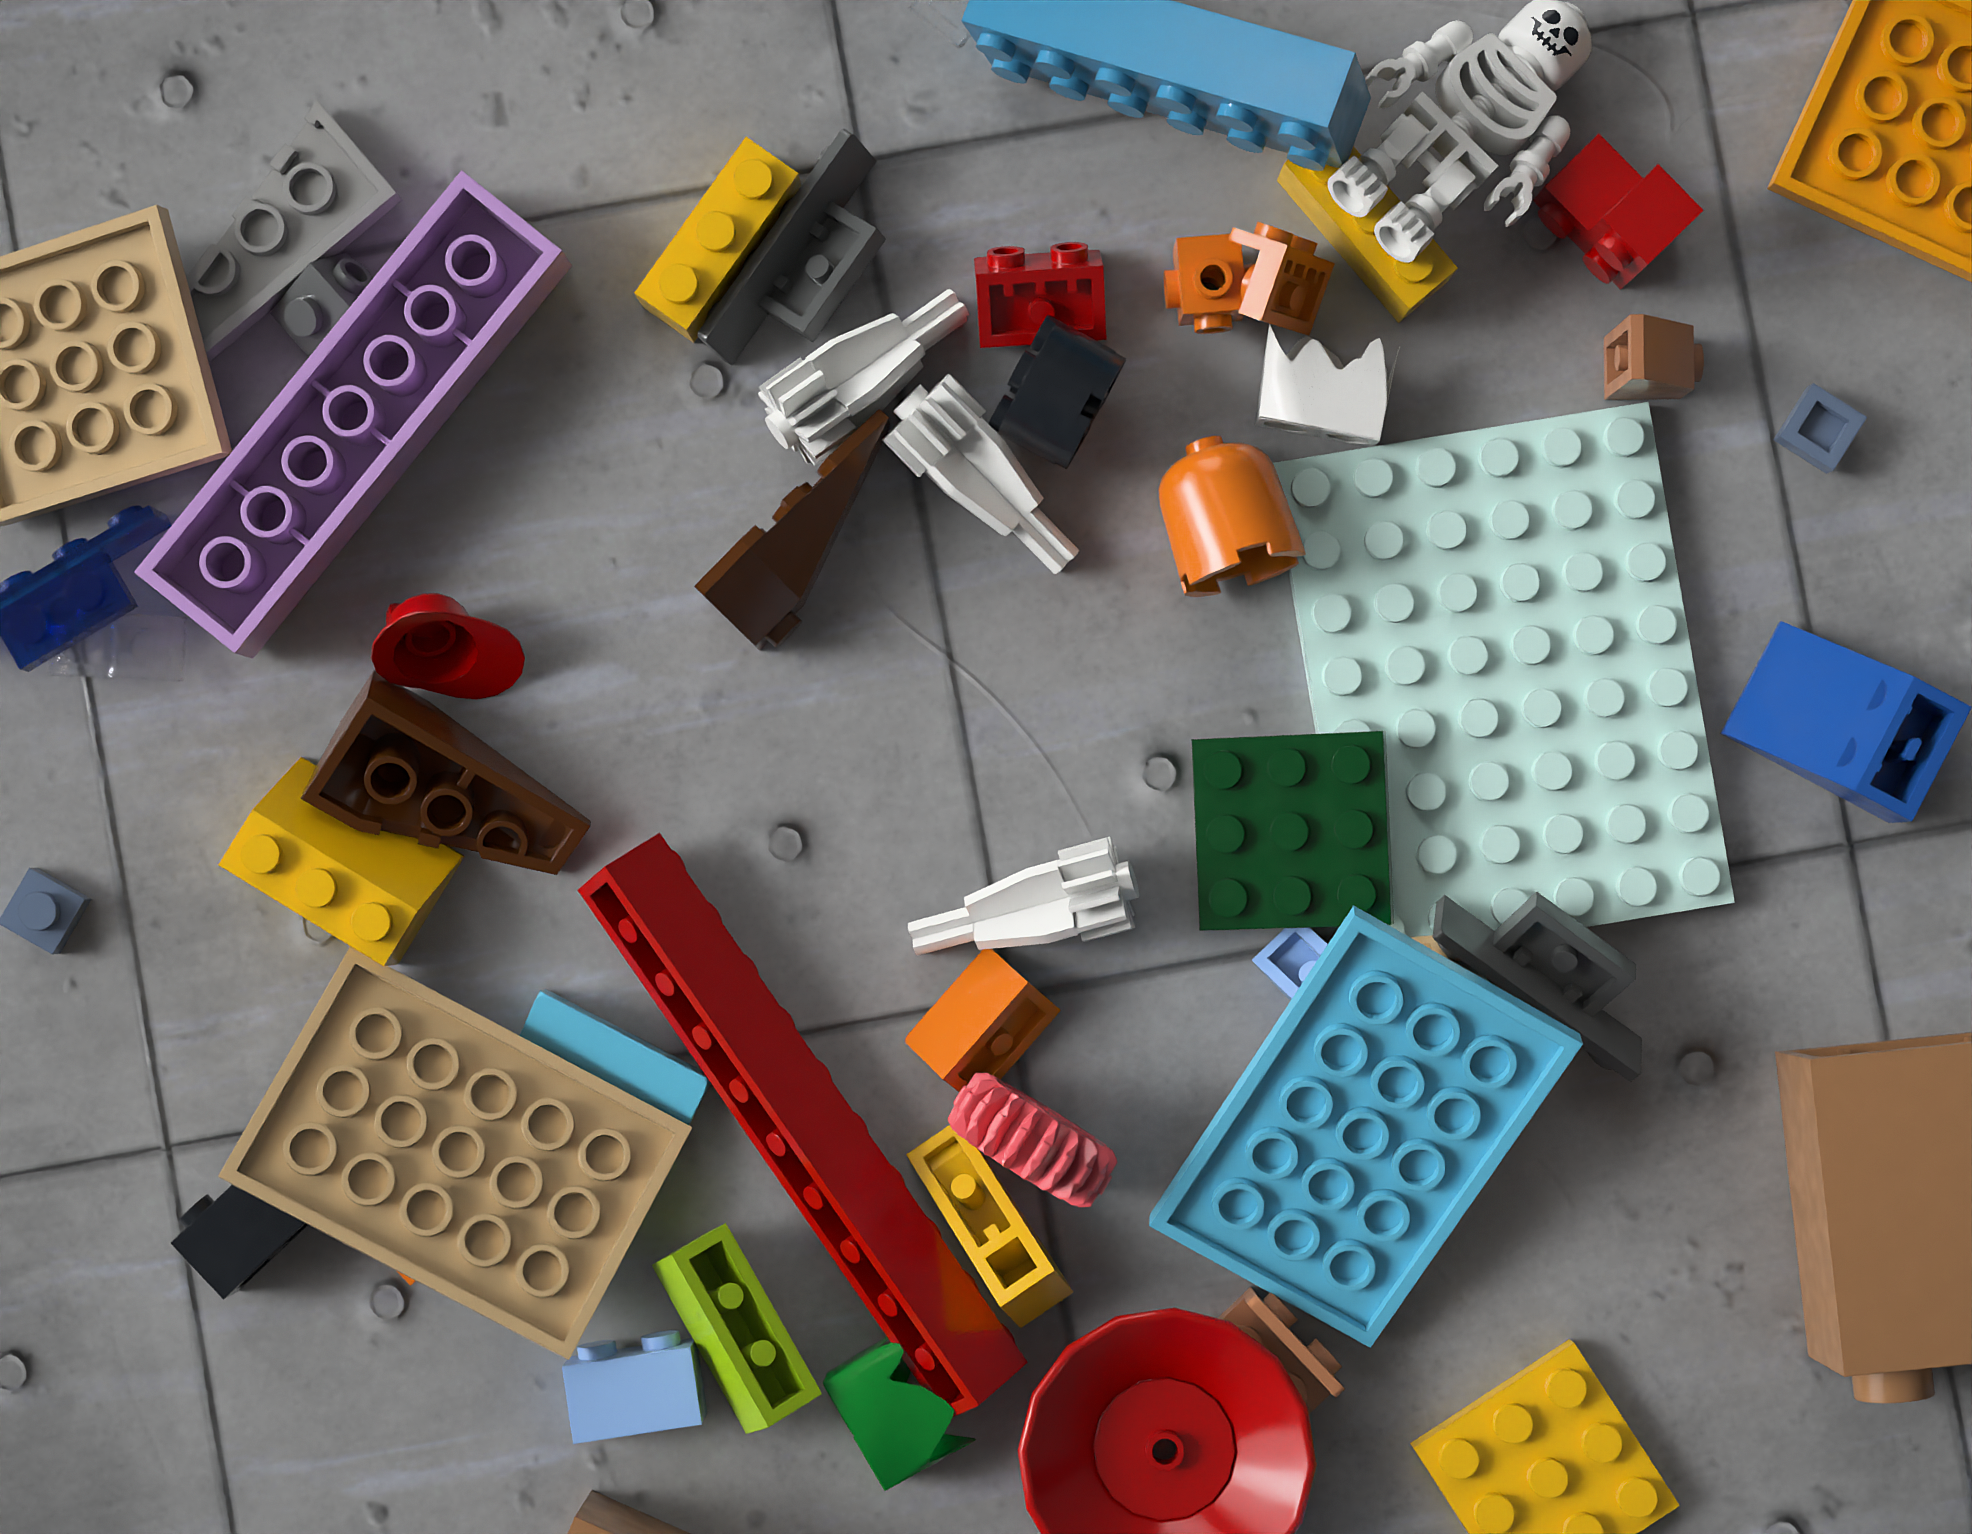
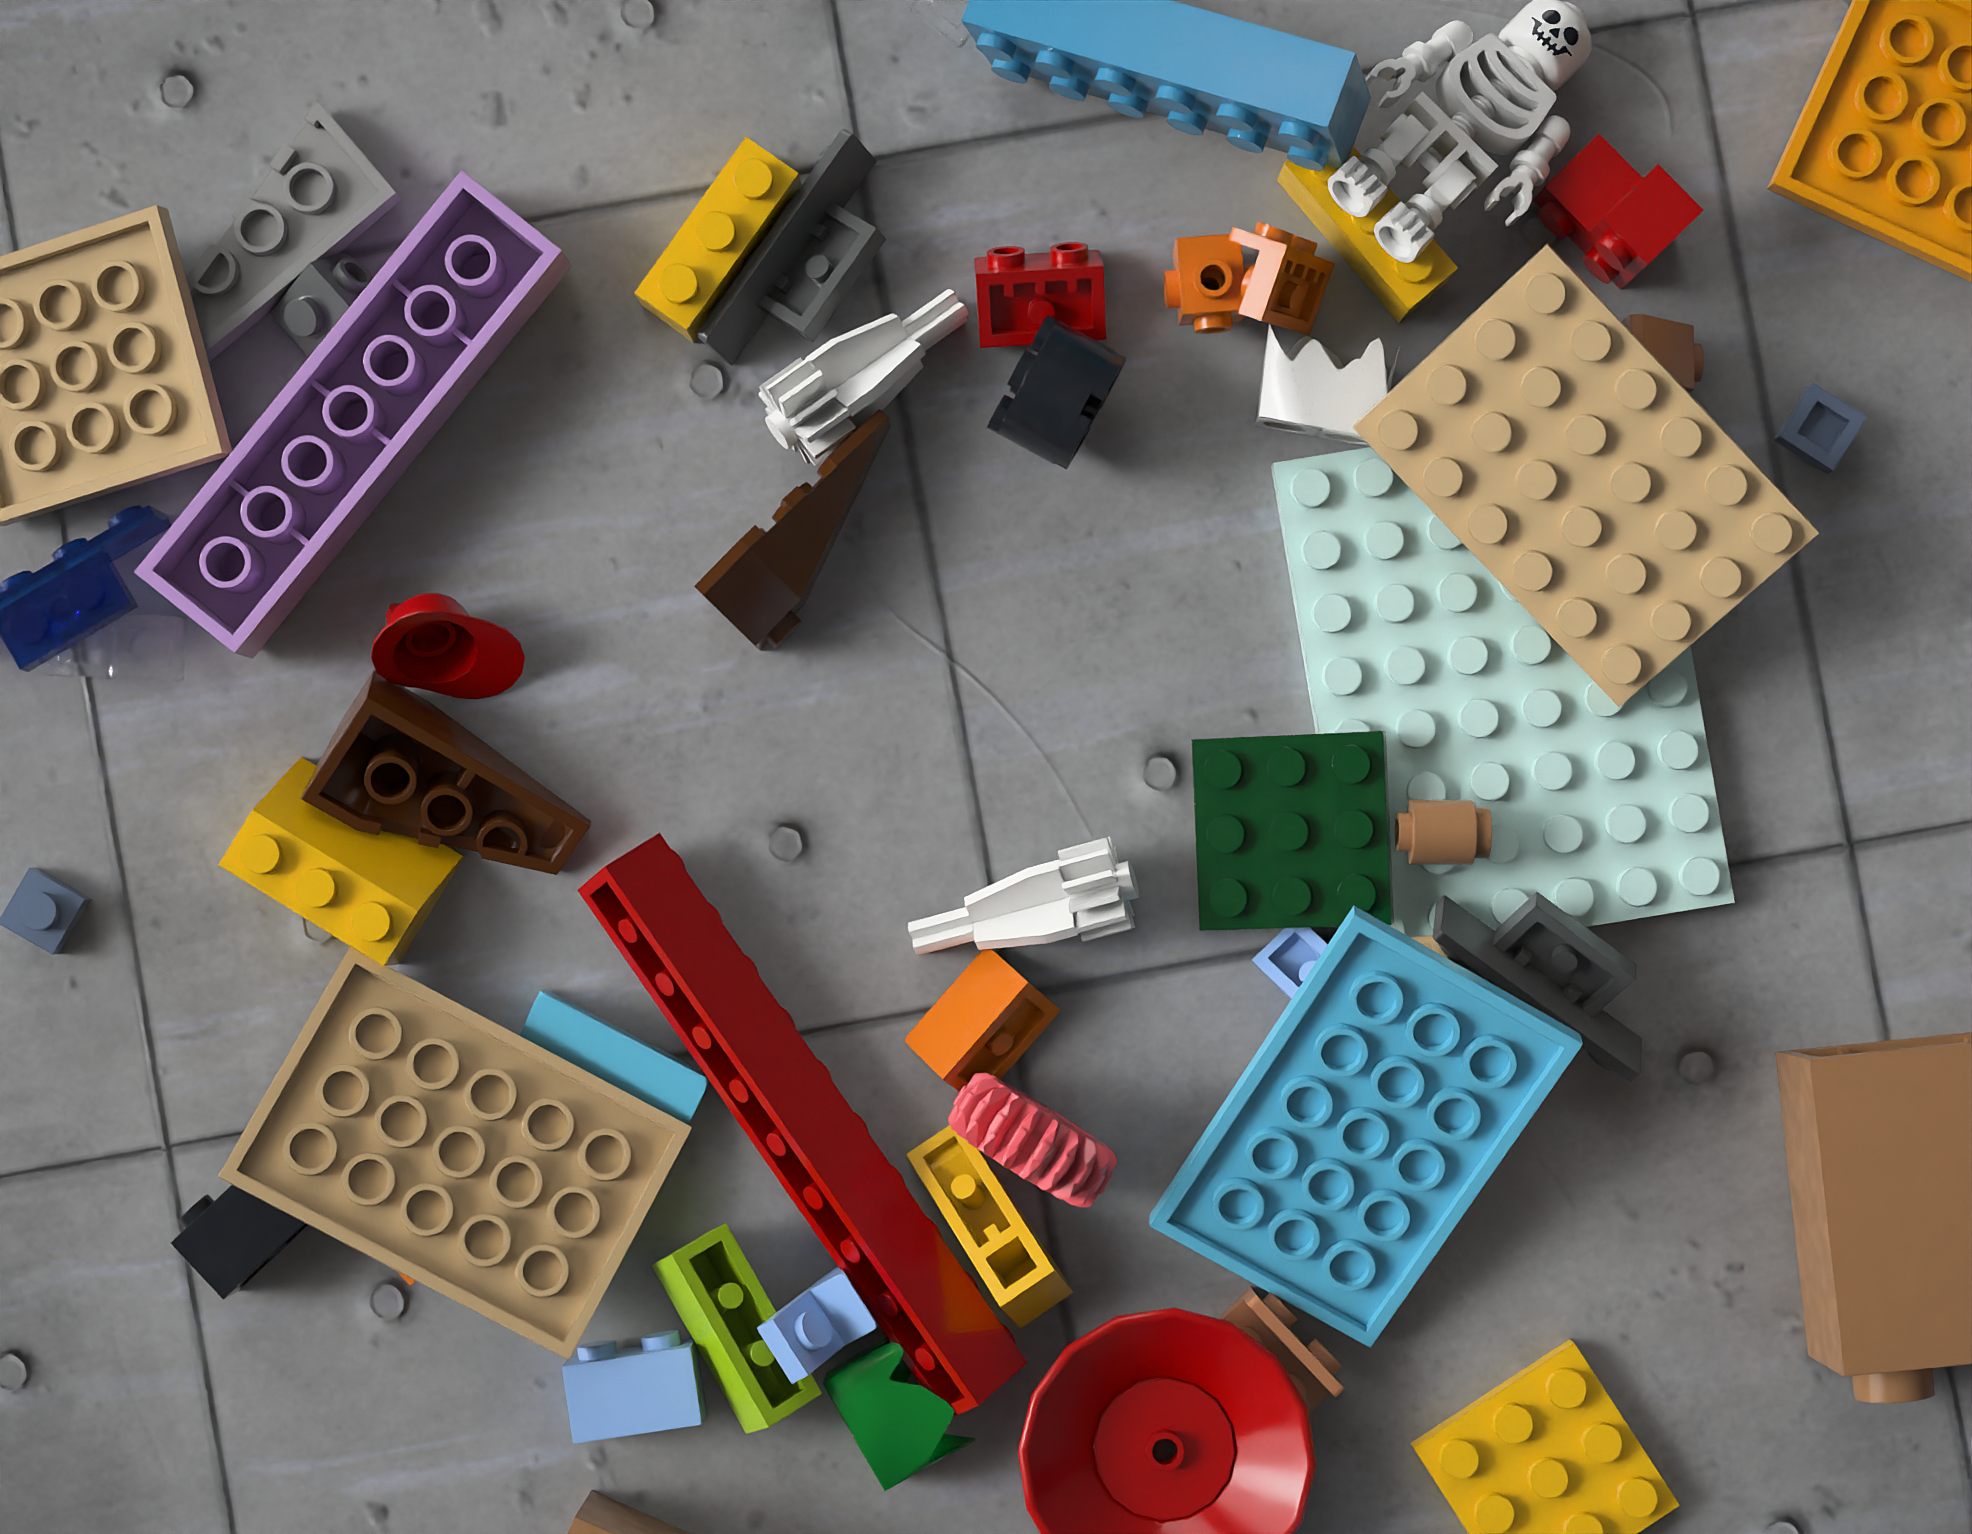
(816, 1325): none -> light blue slope
(974, 467): white piece -> none
(1227, 516): orange cylinder -> none
(1444, 832): none -> medium nougat brick
(1584, 476): none -> tan plate
(1846, 722): blue slope -> none

